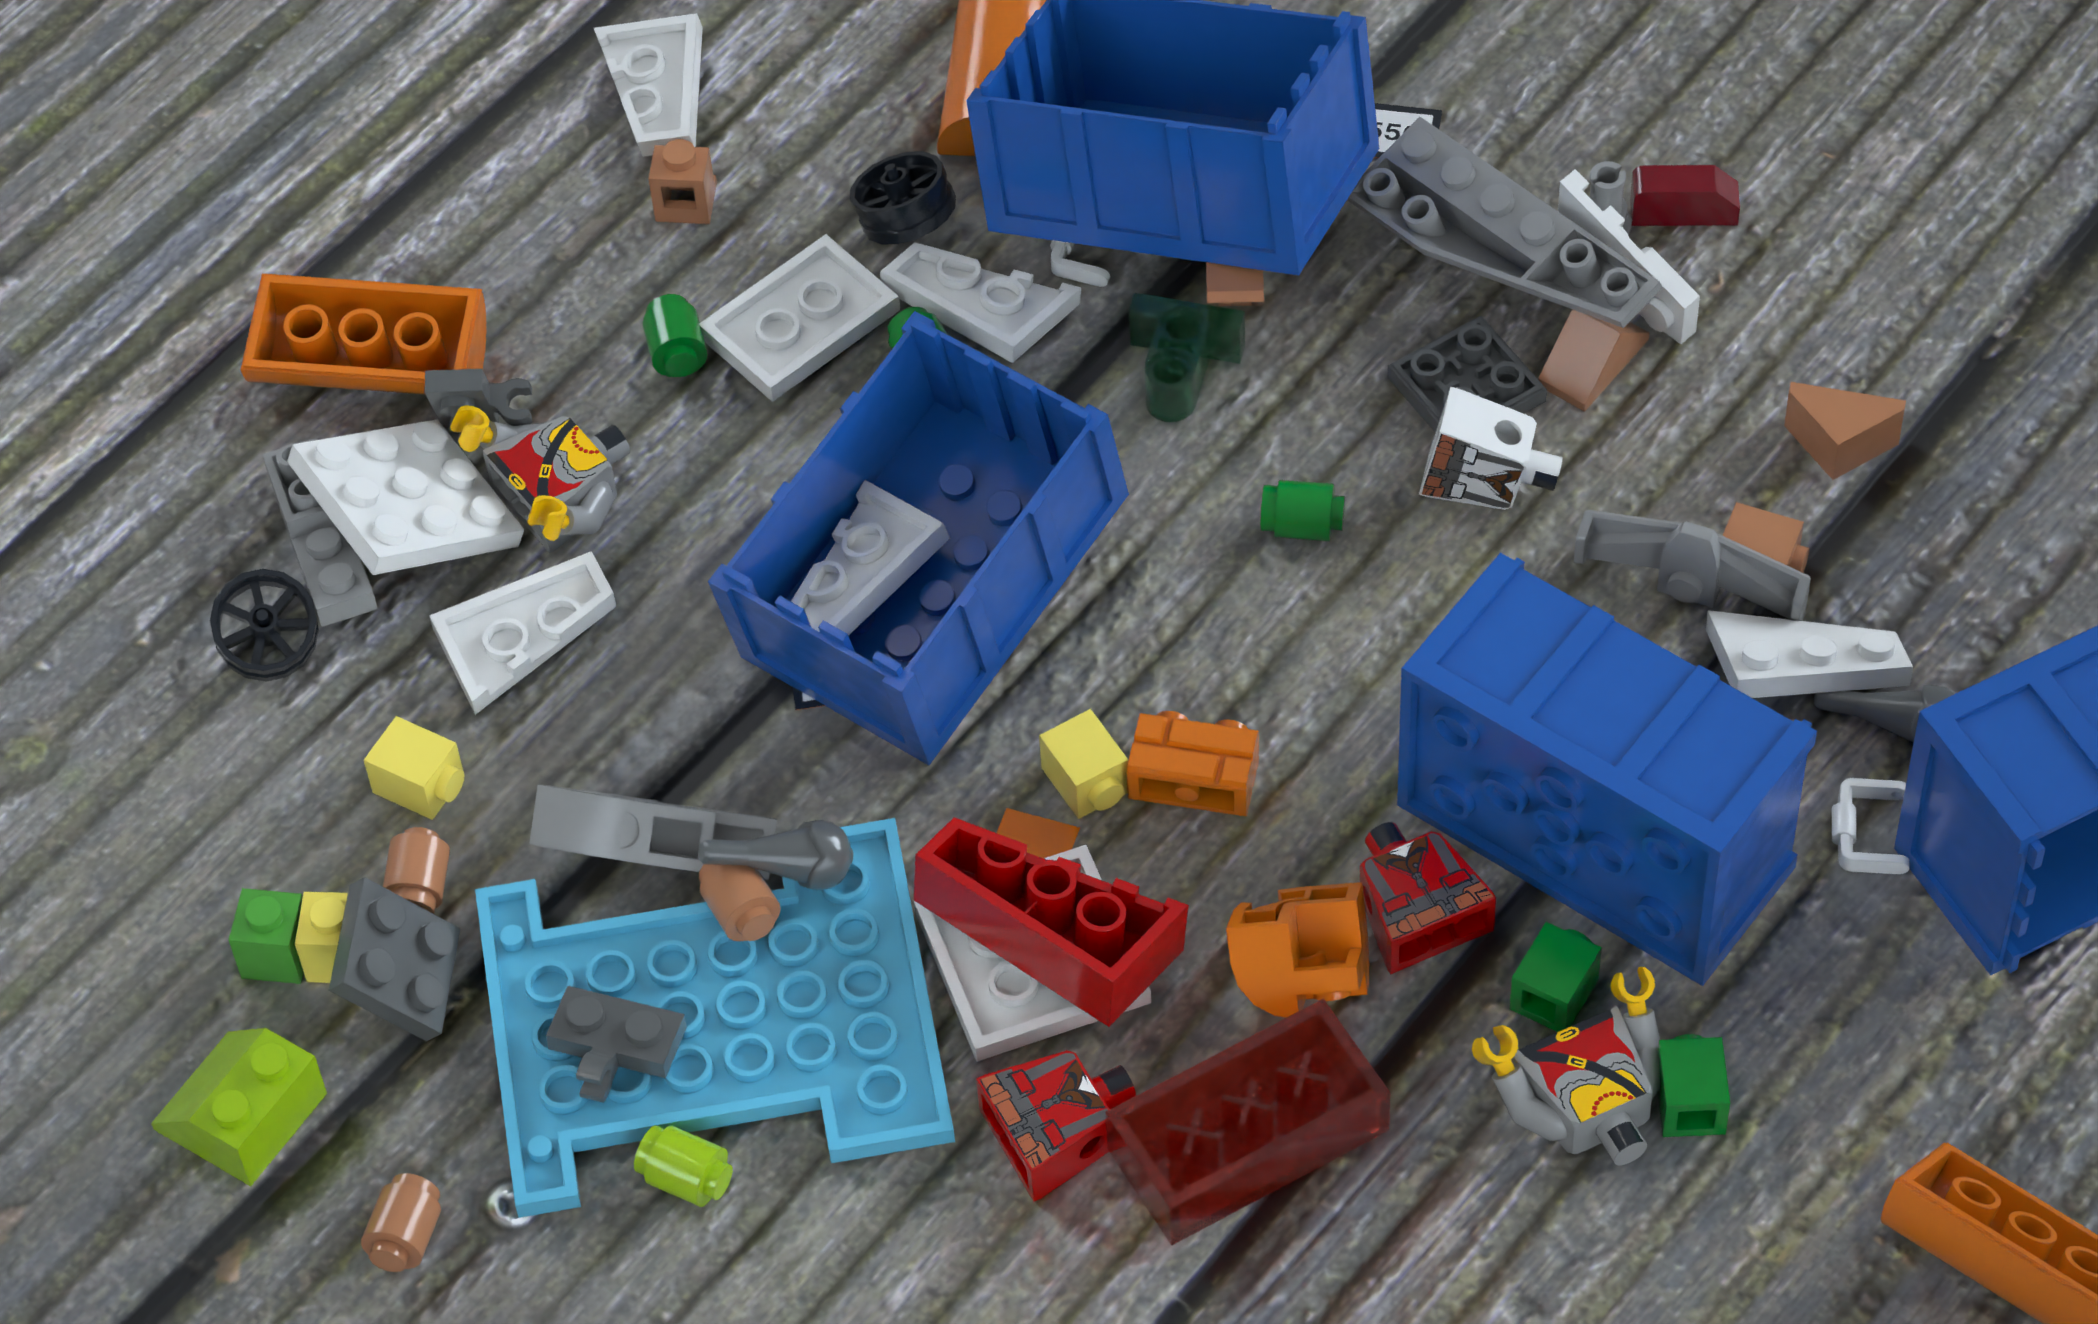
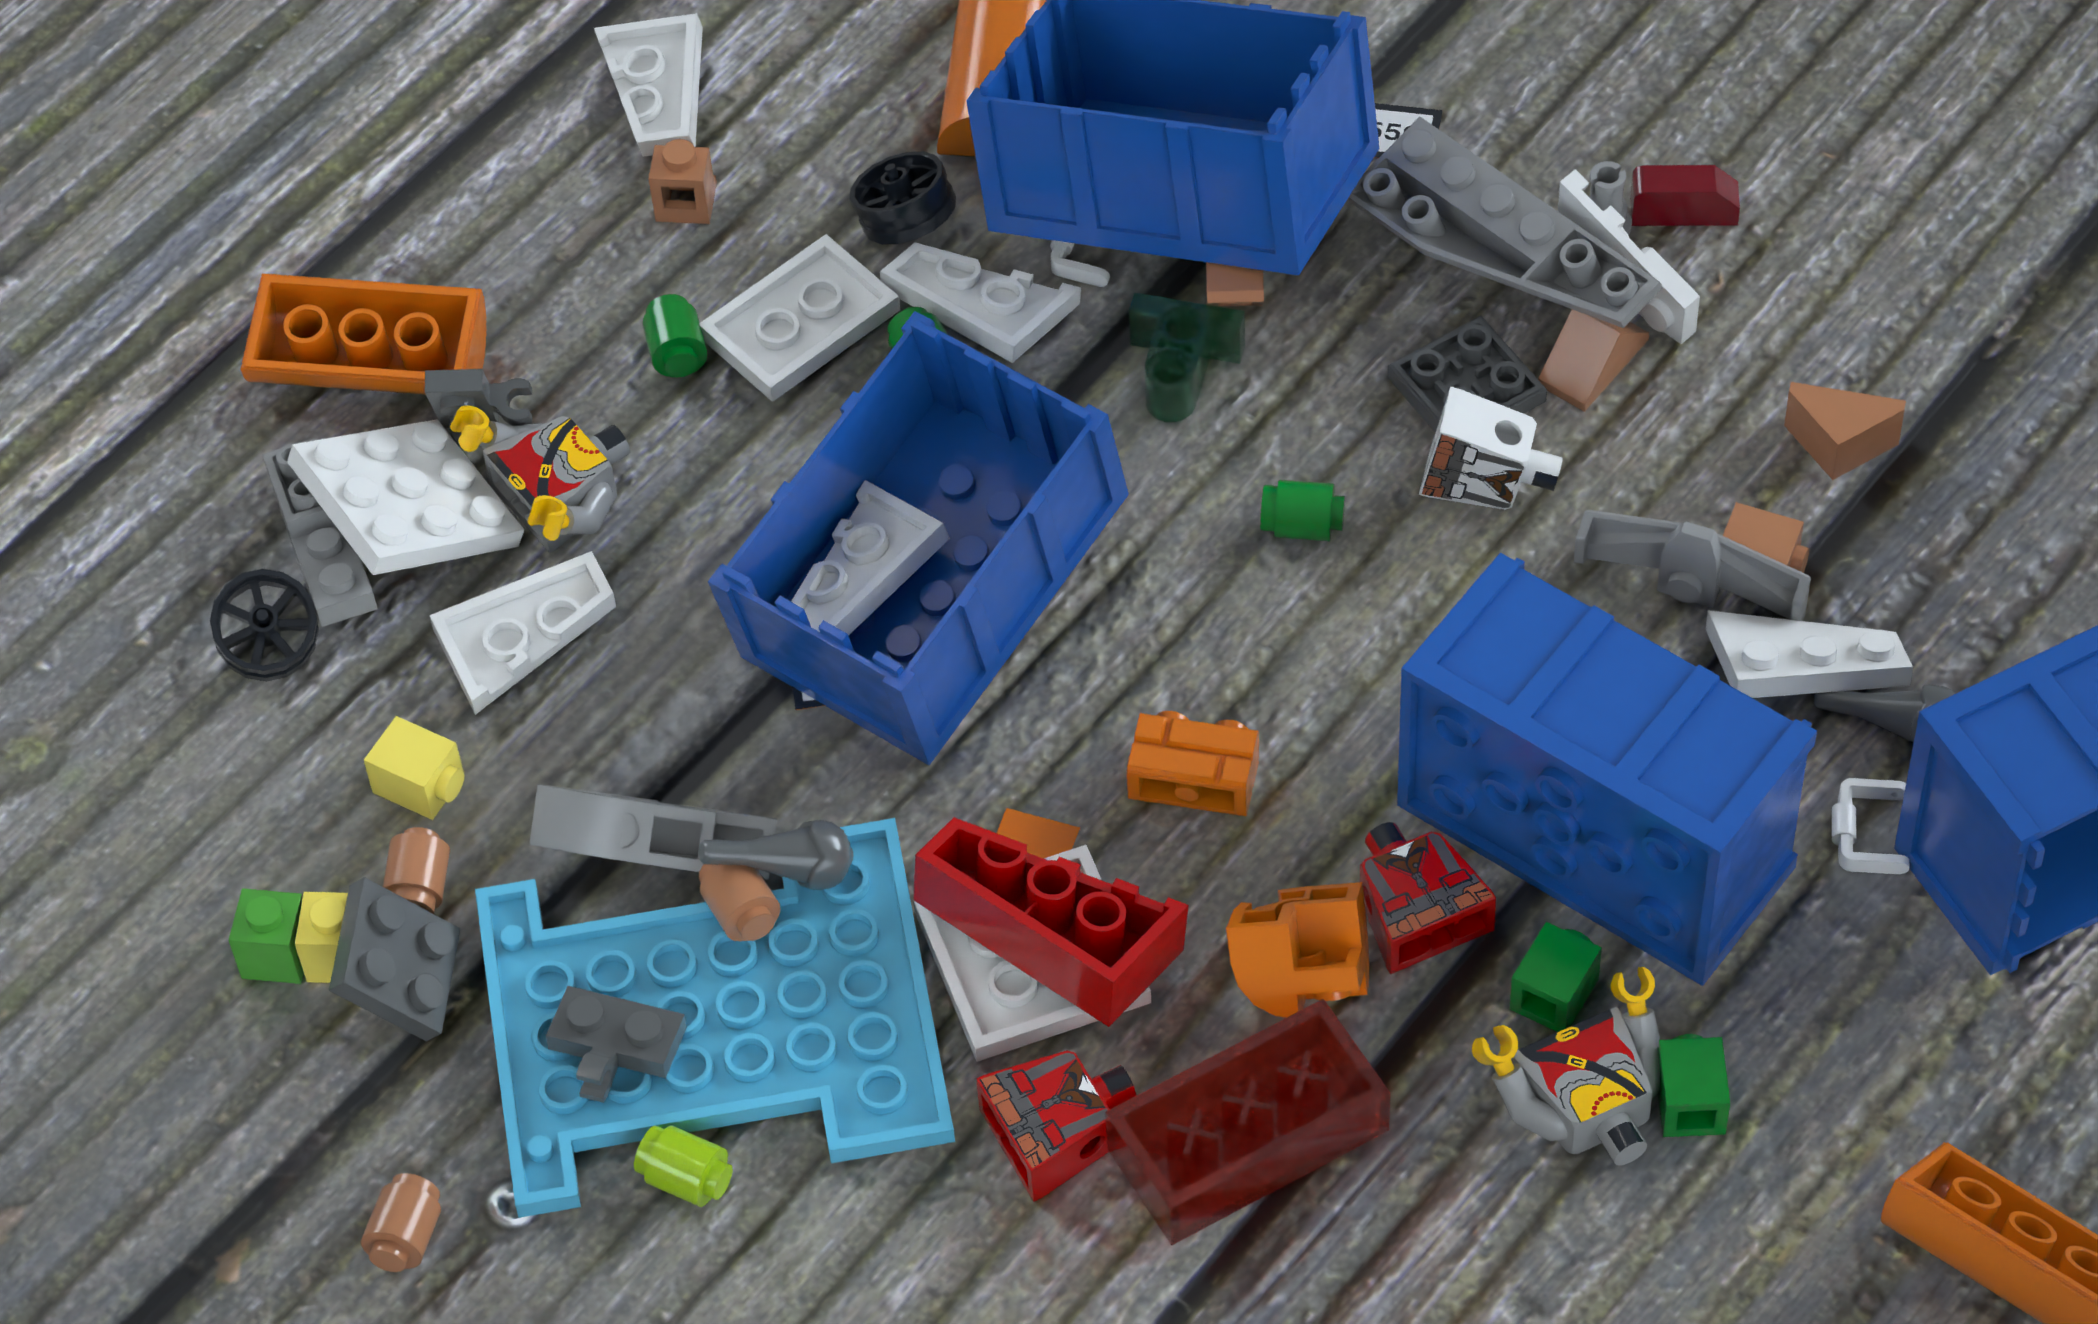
(244, 1102): lime slope -> none
(1084, 764): light yellow brick -> none

